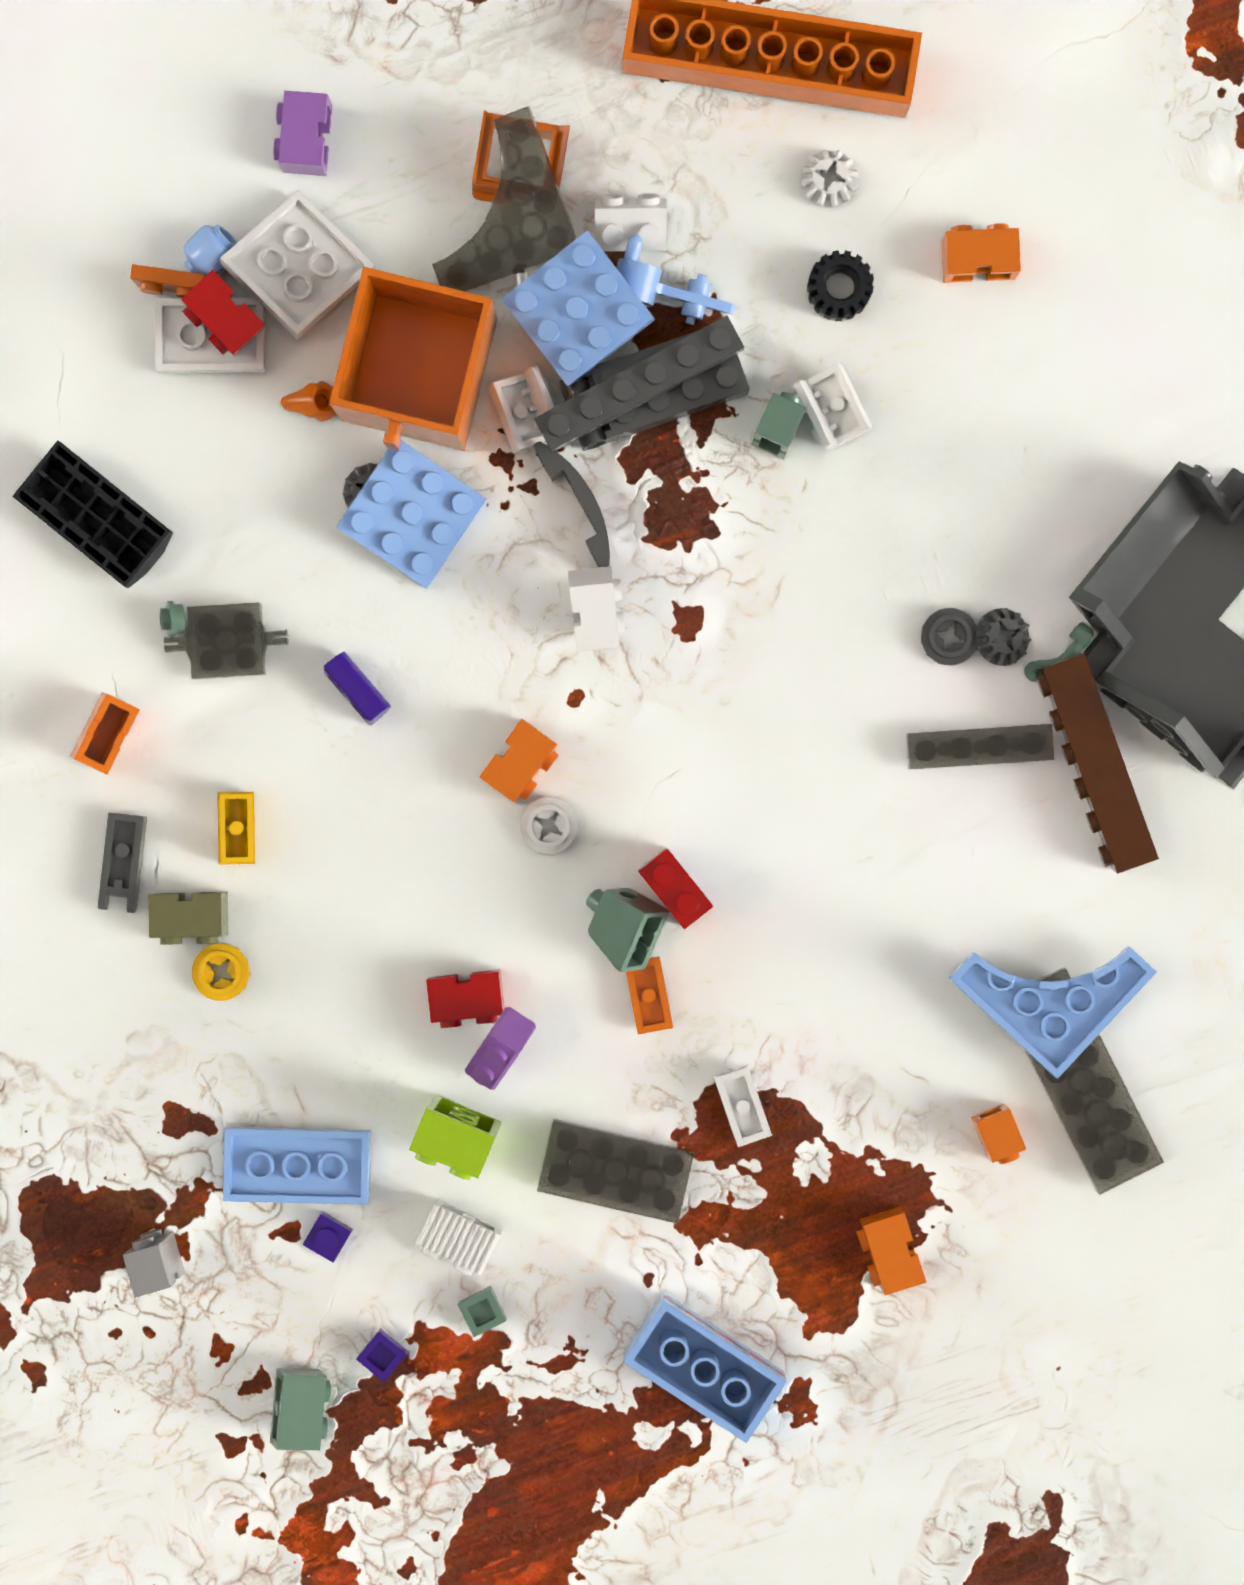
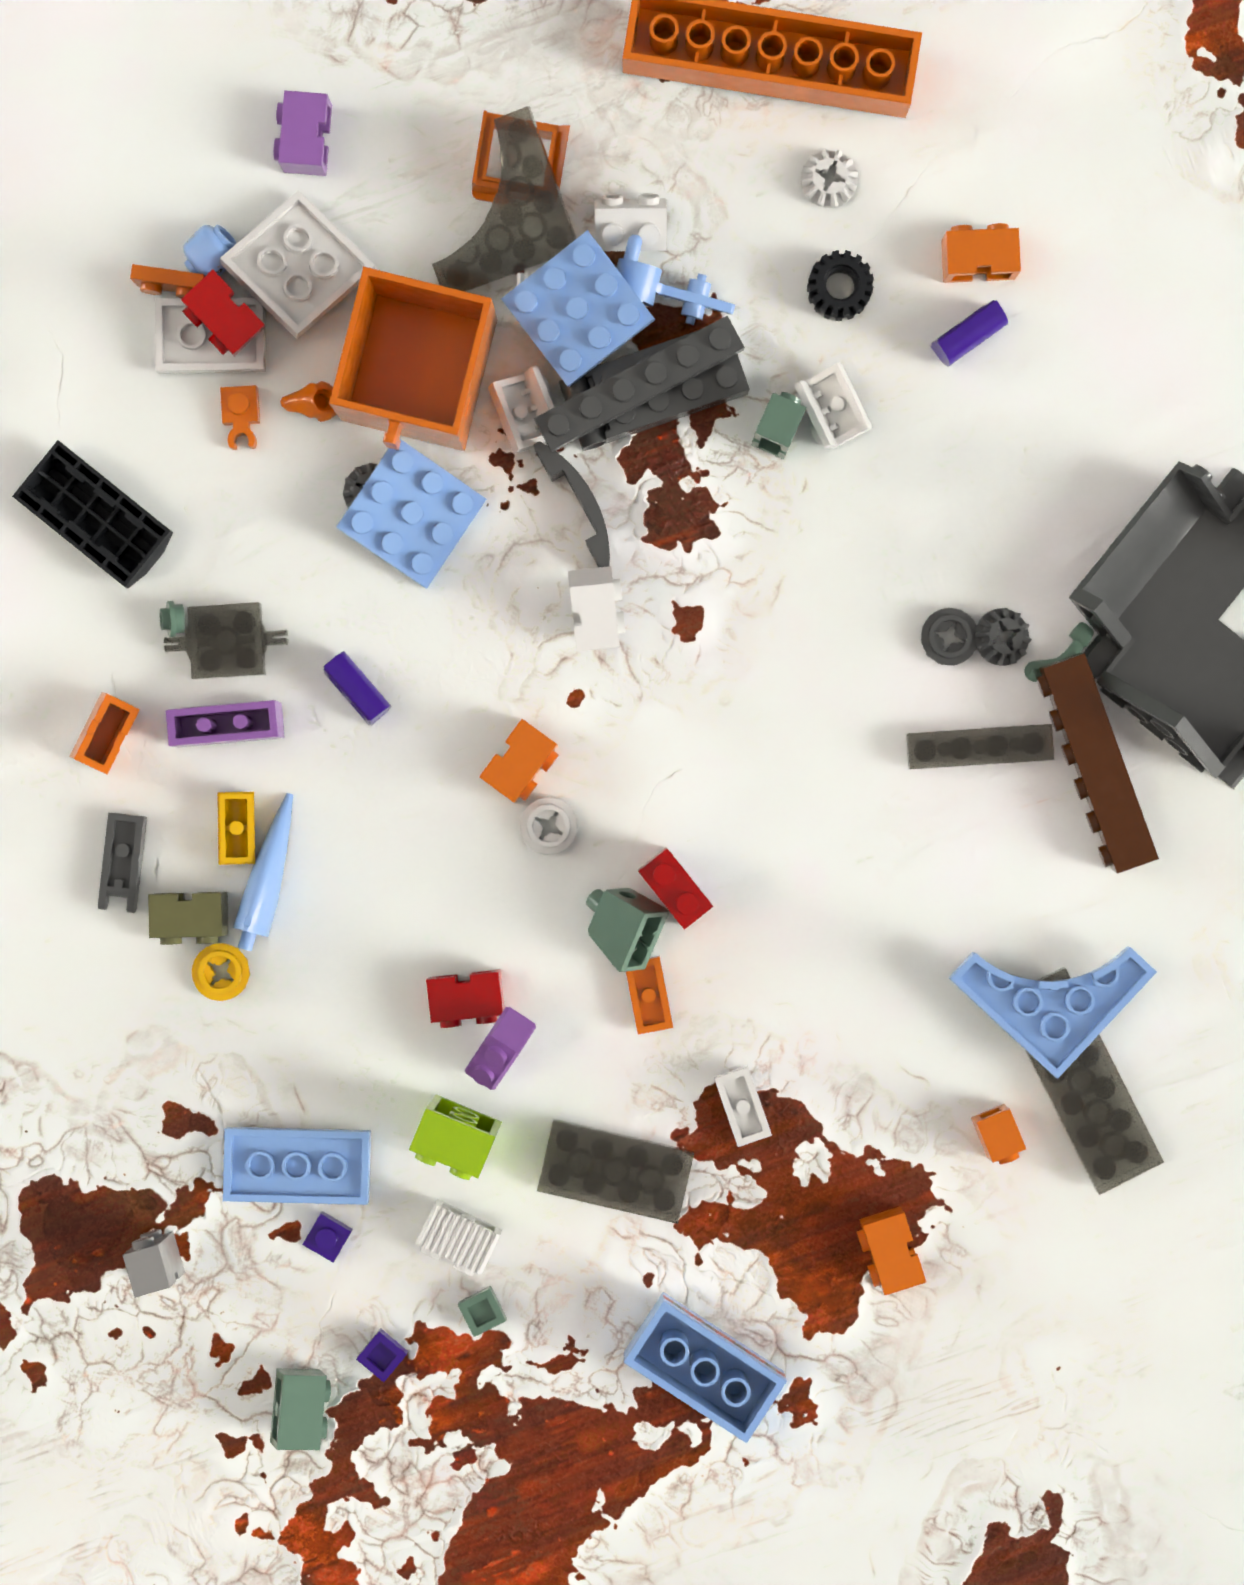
(225, 723): none -> medium lavender brick
(240, 409): none -> orange plate
(265, 880): none -> light blue piece
(970, 333): none -> dark purple brick

